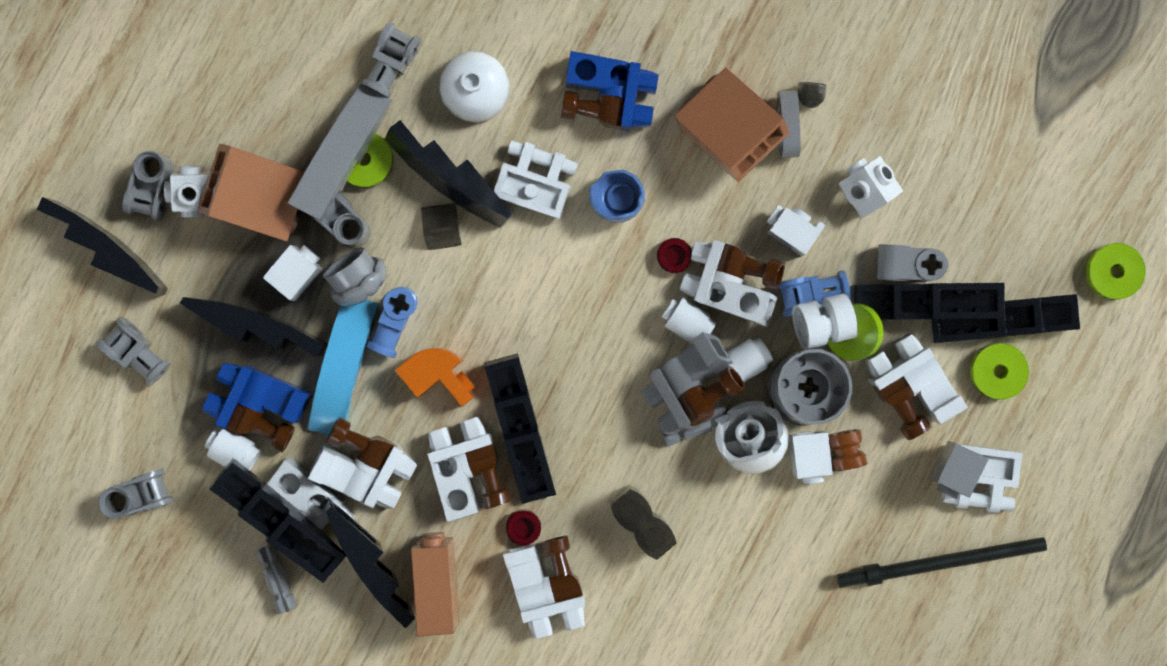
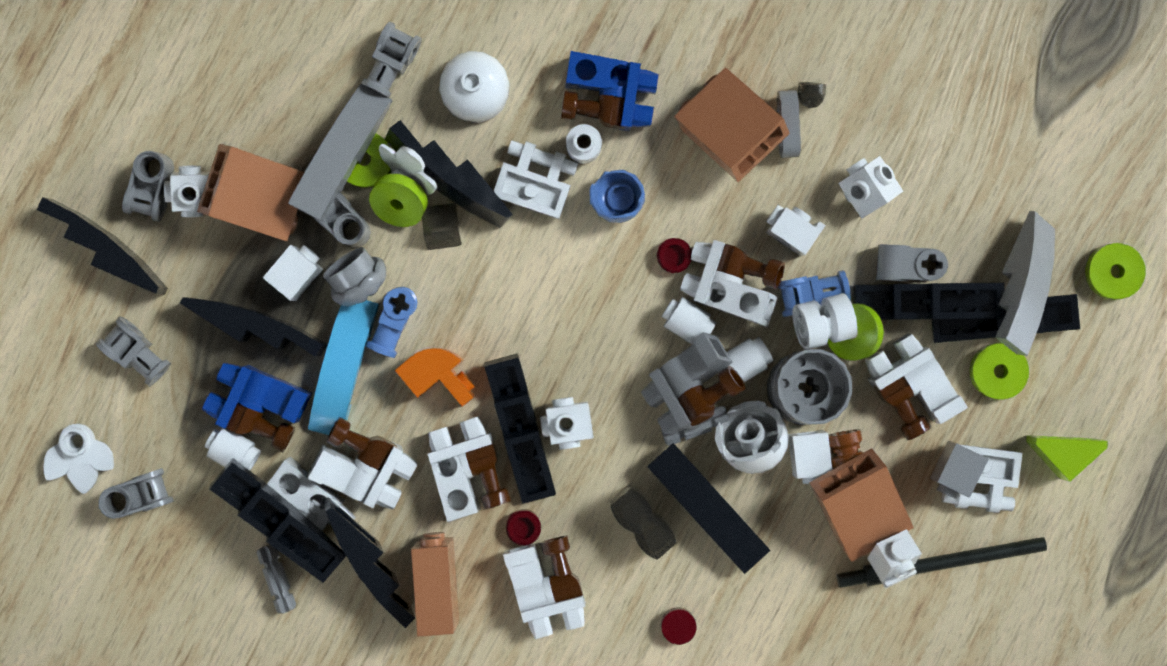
(78, 463): none -> white plate
(385, 199): none -> lime piece
(407, 163): none -> white plate
(570, 437): none -> white brick
(579, 154): none -> white brick
(678, 626): none -> dark red tile
(708, 508): none -> black slope
(861, 504): none -> nougat brick
(895, 558): none -> white brick
(1029, 284): none -> light grey slope
(1067, 455): none -> lime slope

